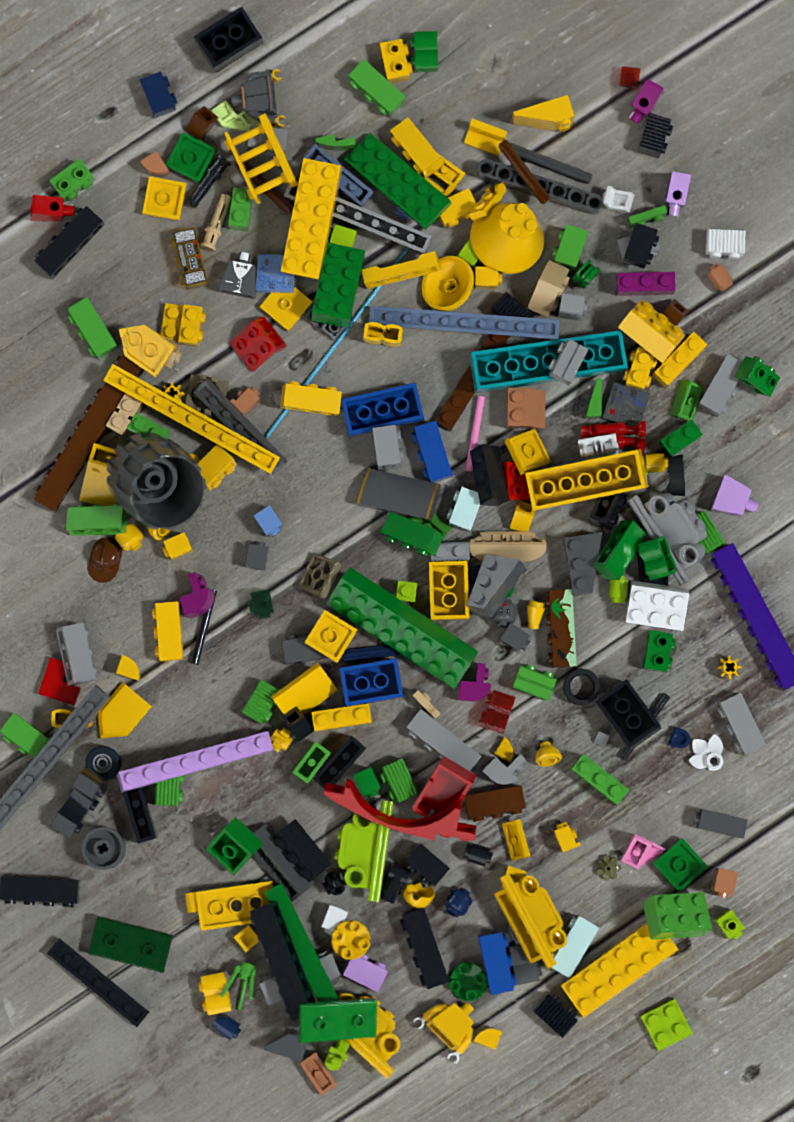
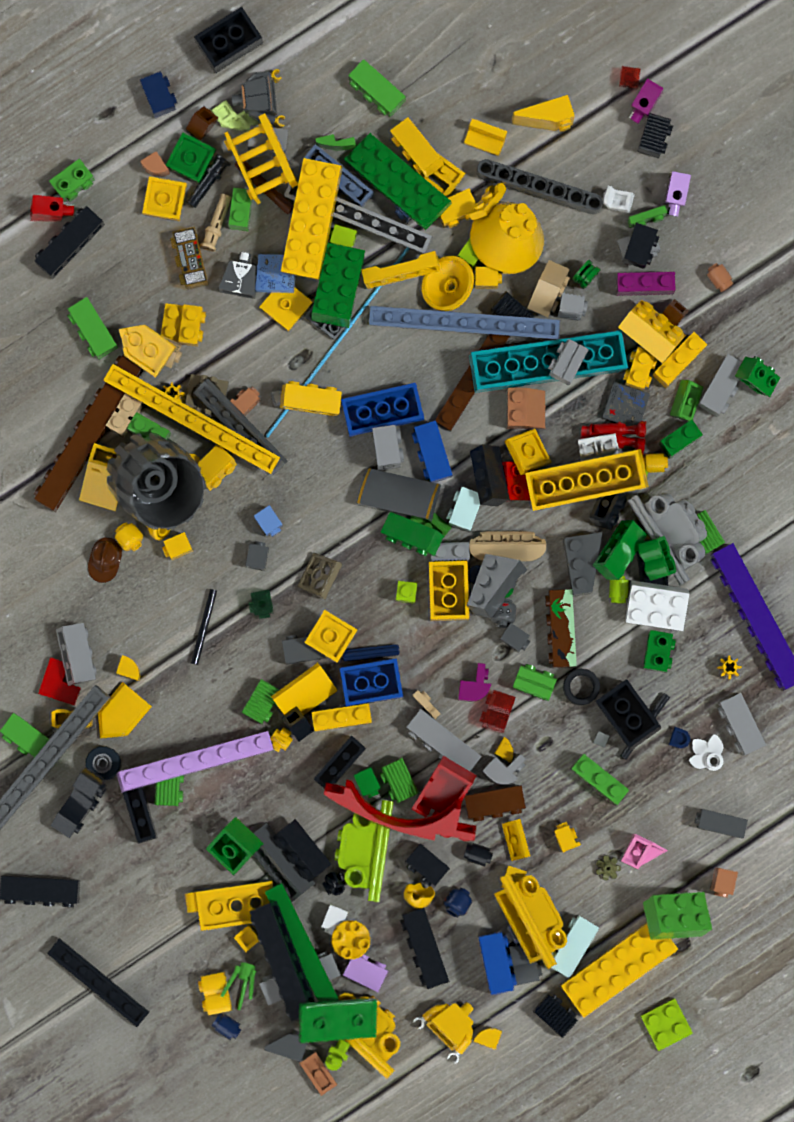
(92, 850): dark grey wheel -> none
(96, 520): bright green brick -> none
(130, 944): dark green container -> none
(168, 631): yellow brick -> none
(201, 598): magenta brick -> none
(257, 343): red bracket -> none
(312, 762): bright green brick -> none
(389, 334): yellow brick -> none
(394, 61): yellow brick -> none
(396, 879): black piece -> none
(402, 627): green brick -> none
(425, 51): green brick -> none
(468, 981): green dish -> none
(475, 431): bright pink bar -> none
(522, 517): yellow brick -> none
(524, 172): reddish brown axle -> none
(534, 614): yellow cone -> none
(547, 755): yellow brick -> none
(552, 164): dark grey axle -> none
(570, 247): bright green brick -> none
(594, 408): bright green slope -> none
(676, 473): black tyre -> none
(680, 865): green plate -> none
(723, 921): lime brick -> none
(725, 243): white brick -> none
(733, 498): lavender torso -> none

